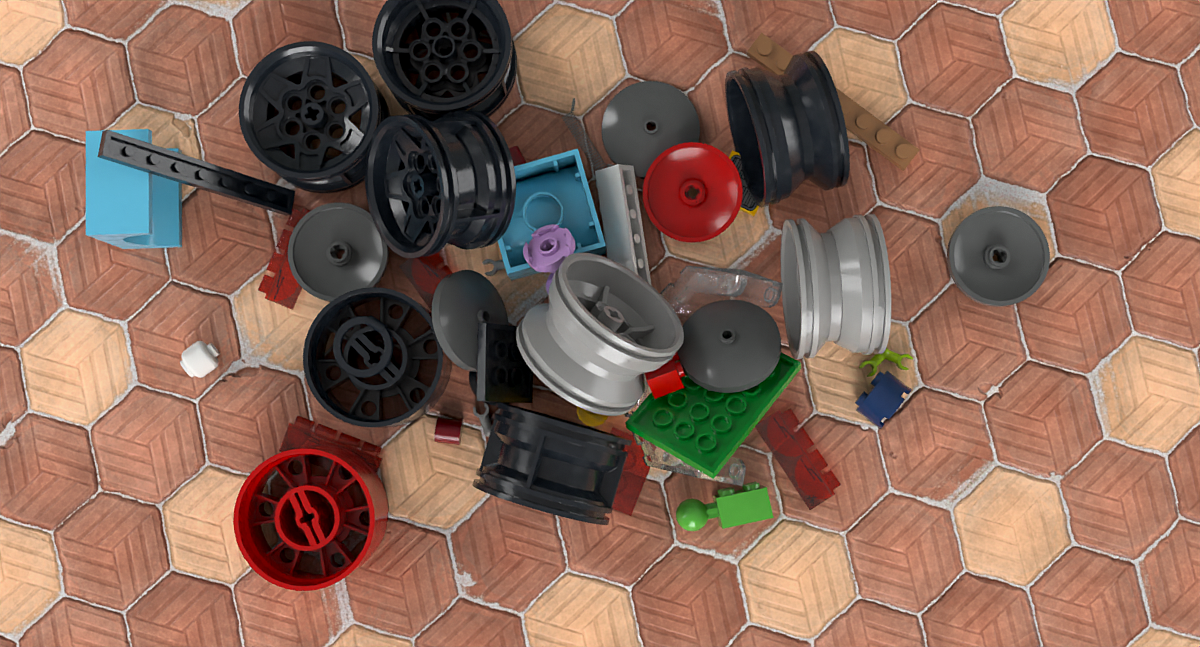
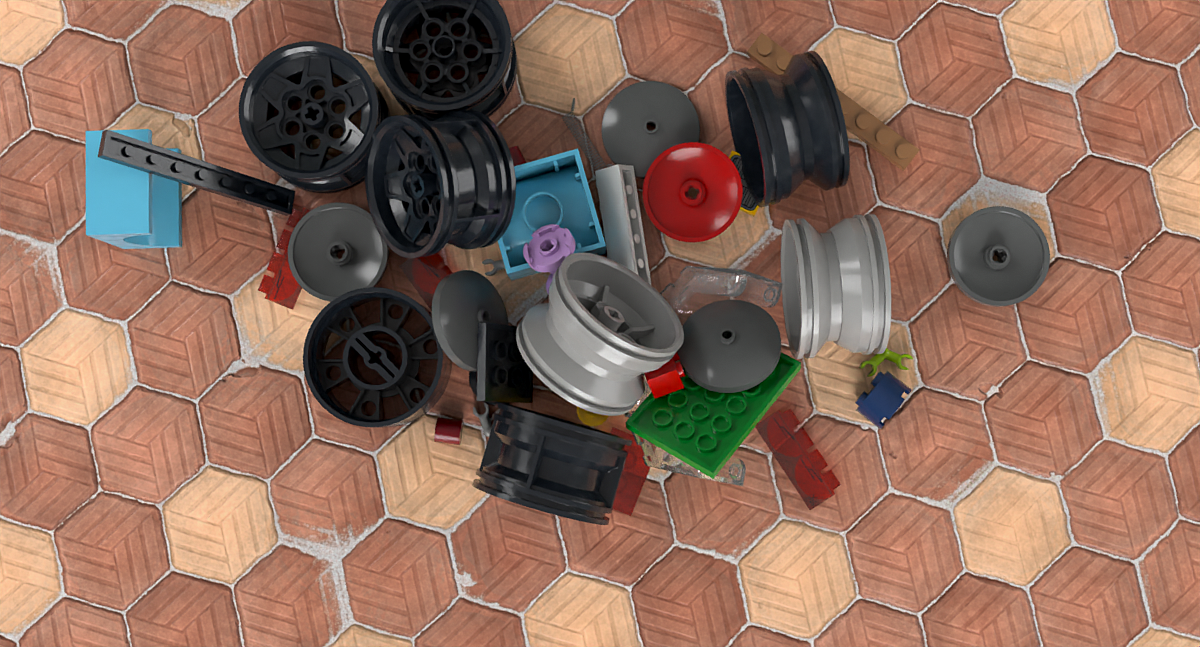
(199, 359): white head -> none
(301, 435): clear red windscreen -> none
(319, 531): red wheel -> none
(376, 325): black piece -> none
(729, 507): bright green brick -> none

